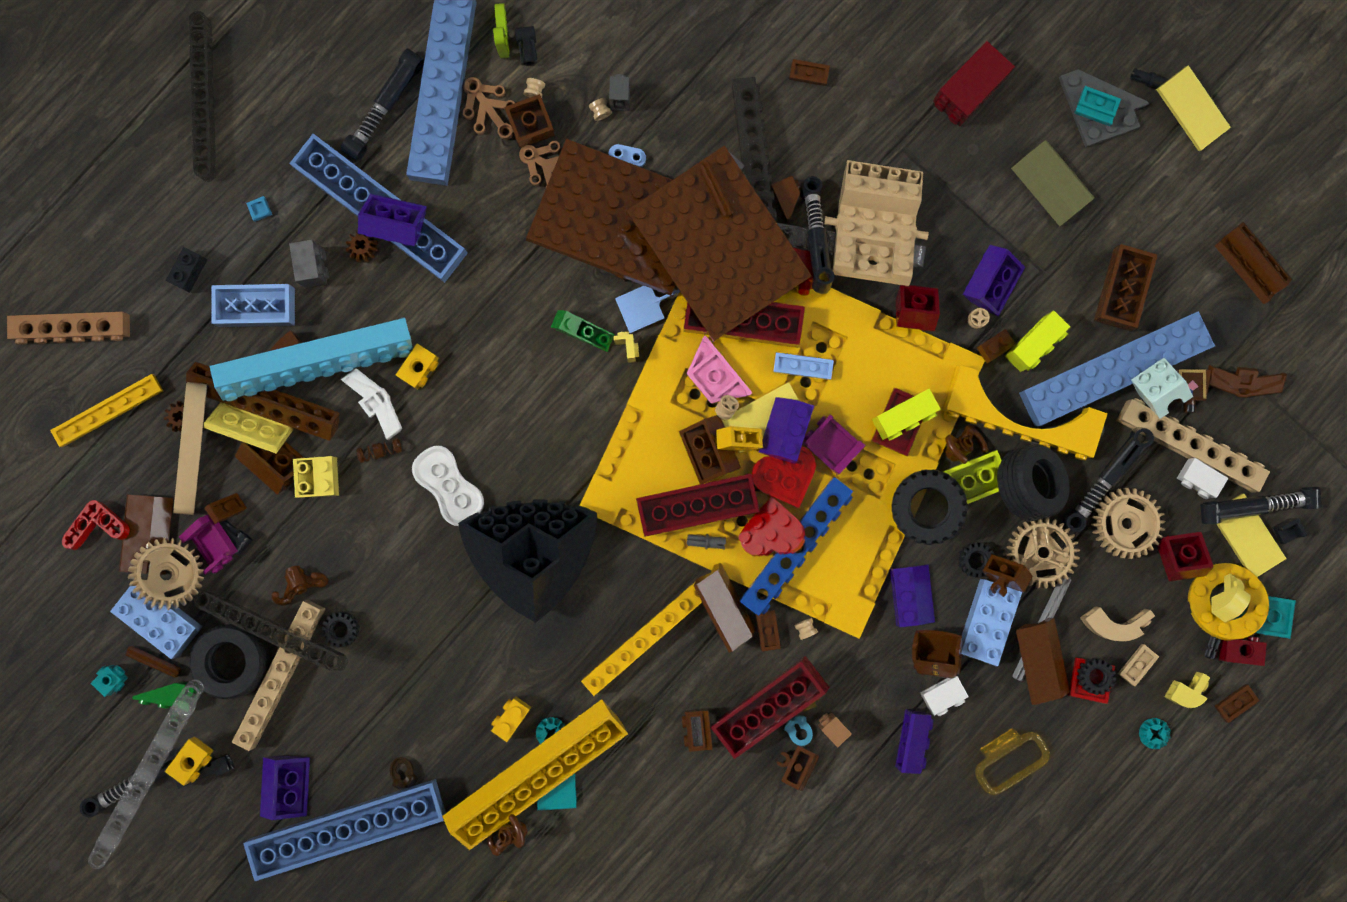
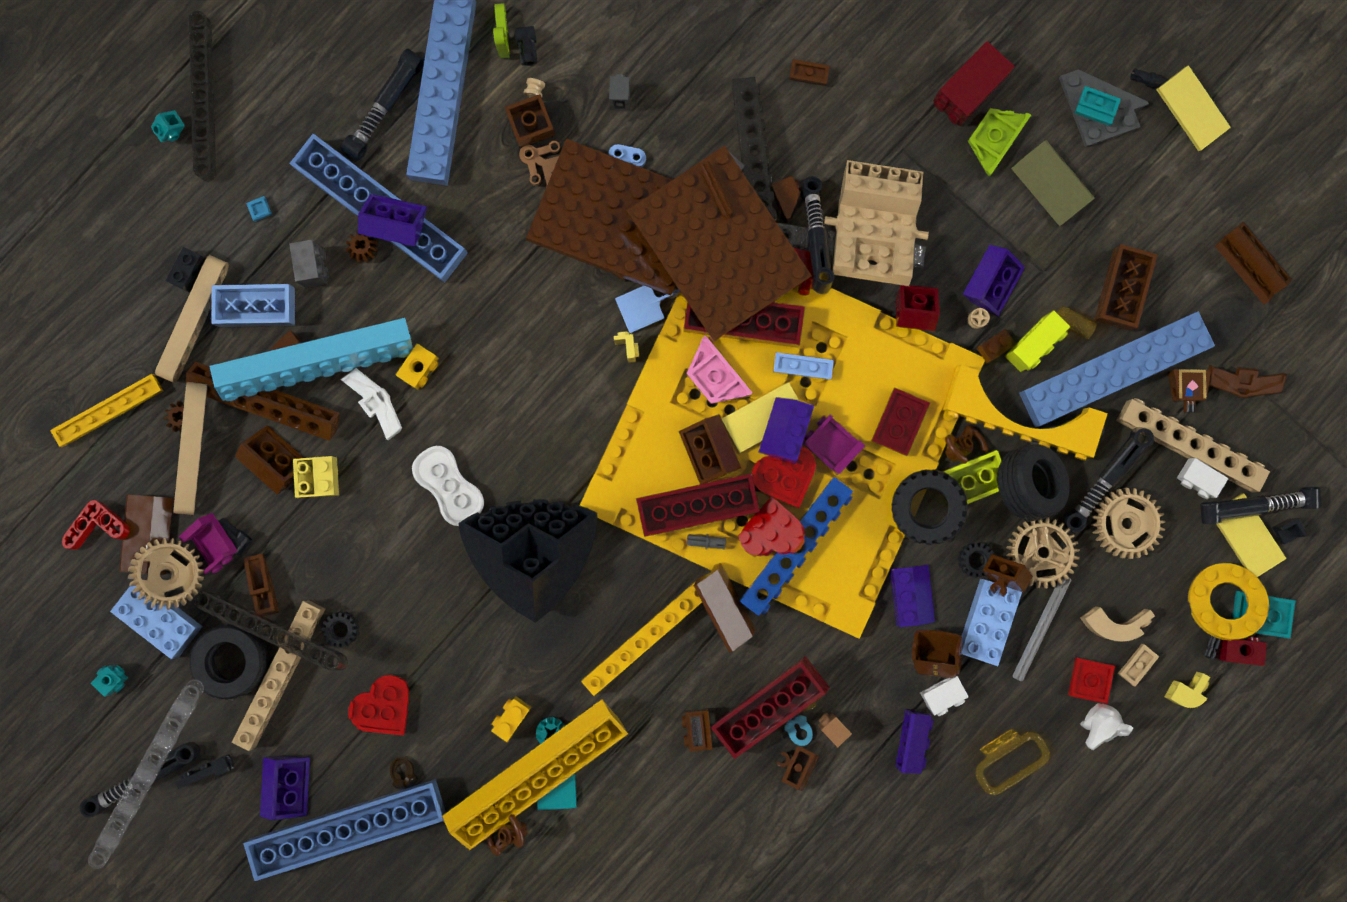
(19, 325): medium nougat brick -> none
(153, 661): reddish brown axle -> none
(163, 696): green slope -> none
(167, 126): none -> teal brick
(179, 767): yellow brick -> none
(191, 319): none -> tan beam
(225, 508): reddish brown plate -> none
(248, 427): light yellow tile -> none
(261, 585): none -> reddish brown slope
(298, 583): reddish brown piece -> none
(378, 450): reddish brown piece -> none
(383, 707): none -> red plate
(486, 105): medium nougat plant -> none
(582, 330): green slope -> none
(600, 109): tan wheel -> none
(726, 407): tan wheel -> none
(739, 438): yellow brick -> none
(768, 631): reddish brown plate -> none
(806, 628): tan wheel -> none
(906, 415): neon yellow brick -> none
(996, 136): none -> lime wing
(1043, 661): reddish brown slope -> none
(1078, 323): none -> clear yellow pin
(1104, 685): black tyre -> none
(1104, 725): none -> white piece
(1146, 734): teal gear -> none
(1161, 386): light aqua piece -> none
(1185, 556): dark red brick -> none
(1231, 601): light yellow brick -> none
(1236, 703): reddish brown plate -> none

